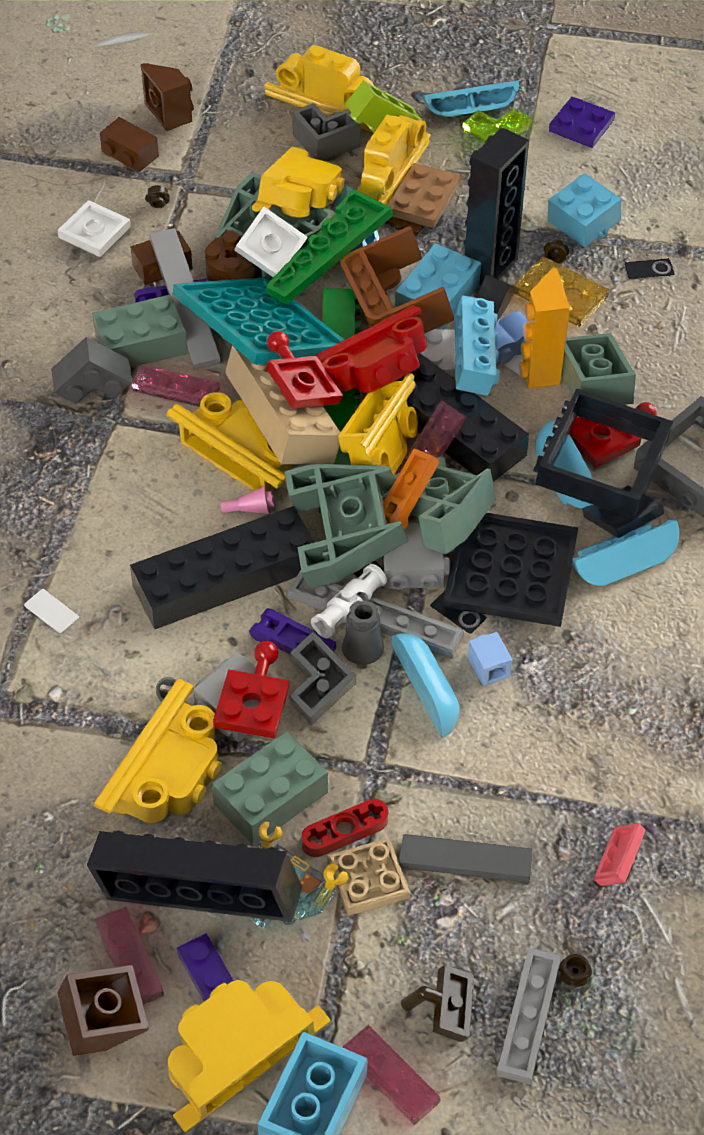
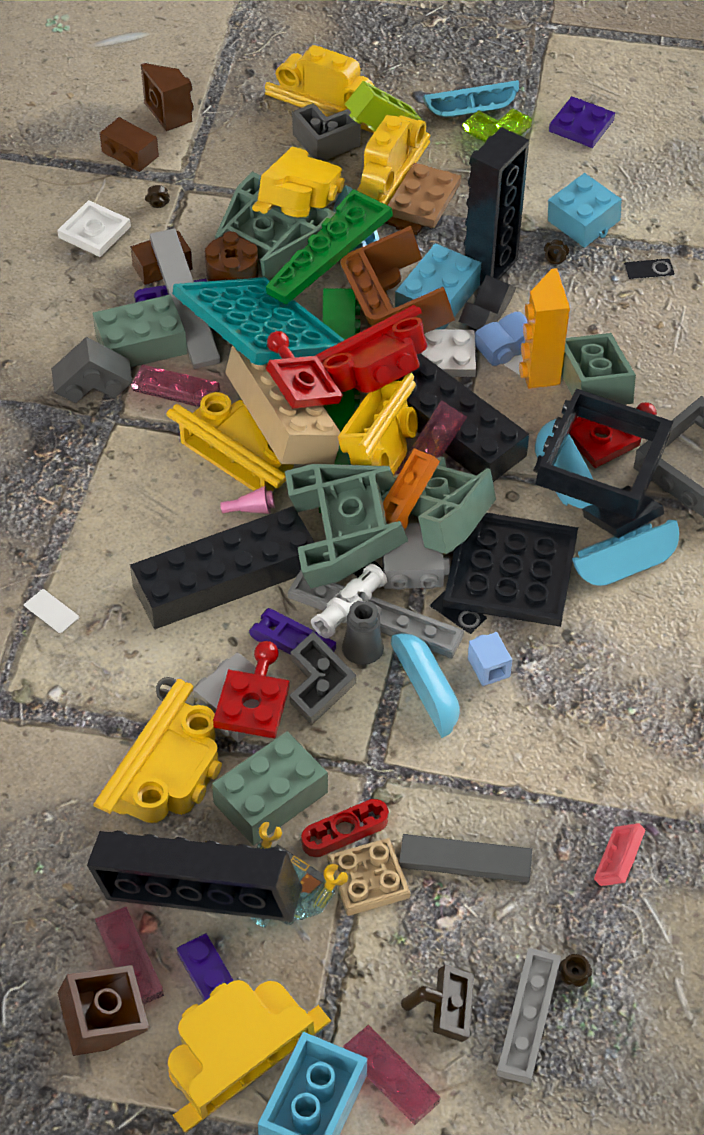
(270, 242): white plate -> none
(475, 345): medium azure brick -> none
(582, 293): clear yellow plate -> none

